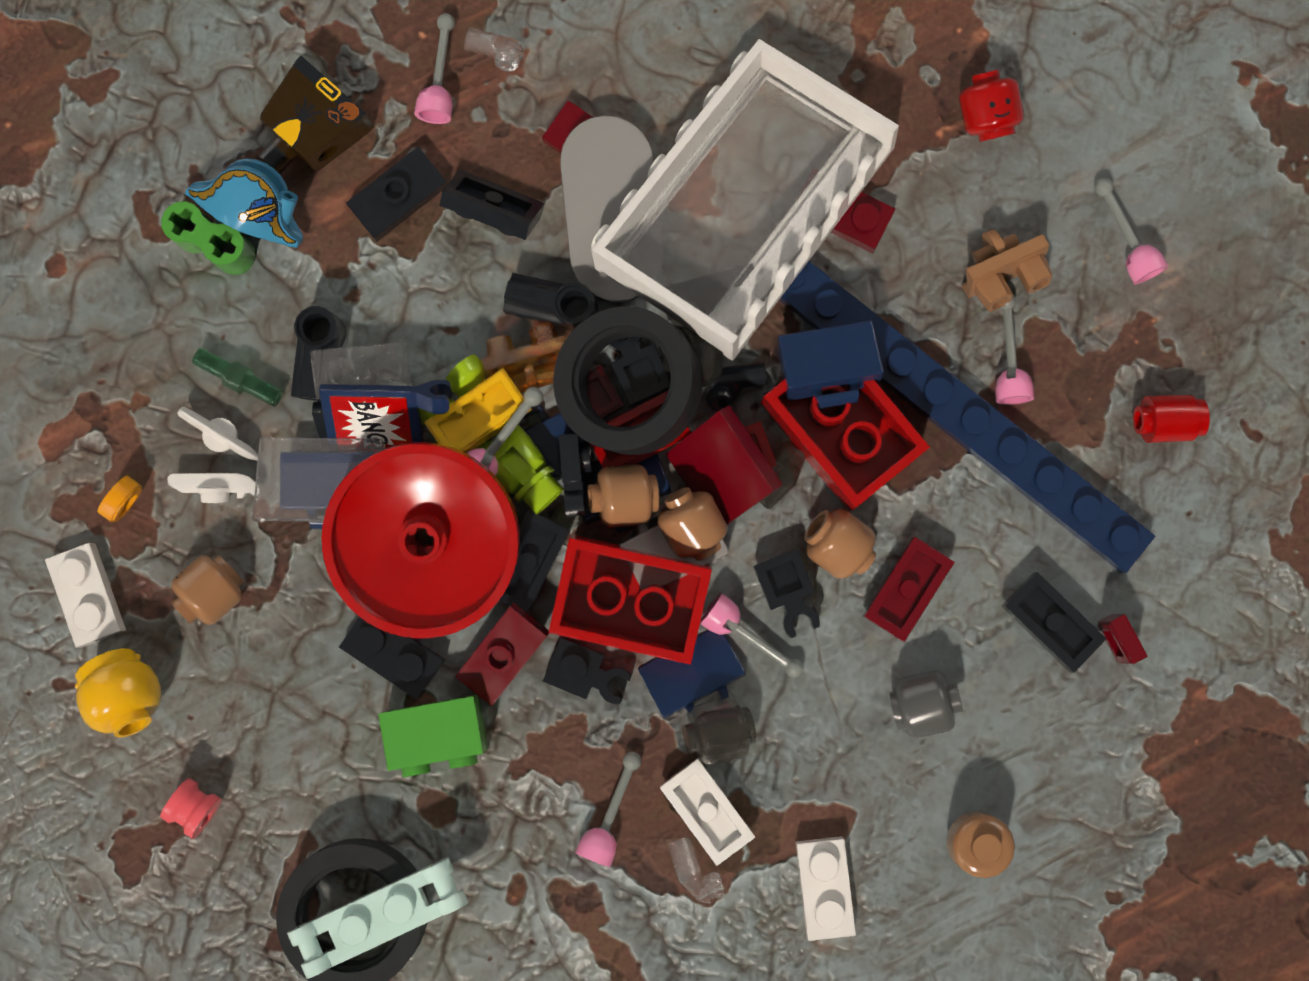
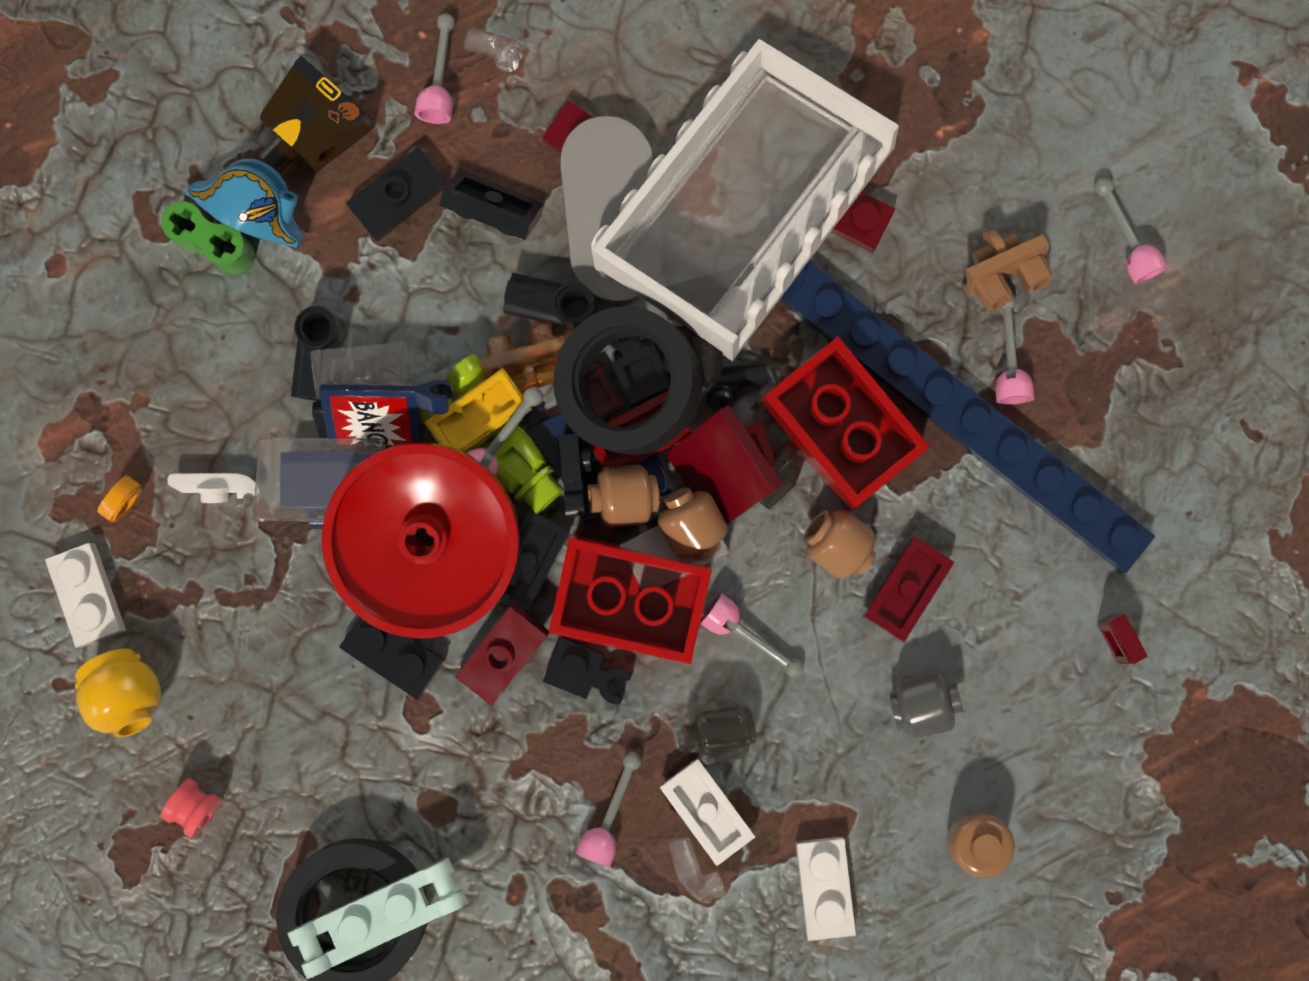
(206, 590): medium nougat head -> none
(218, 434): white piece -> none
(237, 377): clear green bar -> none
(433, 734): bright green brick -> none
(681, 685): dark blue piece -> none
(786, 584): black plate -> none
(827, 359): dark blue piece -> none
(991, 106): red head -> none
(1053, 622): black plate -> none
(1171, 418): red brick -> none

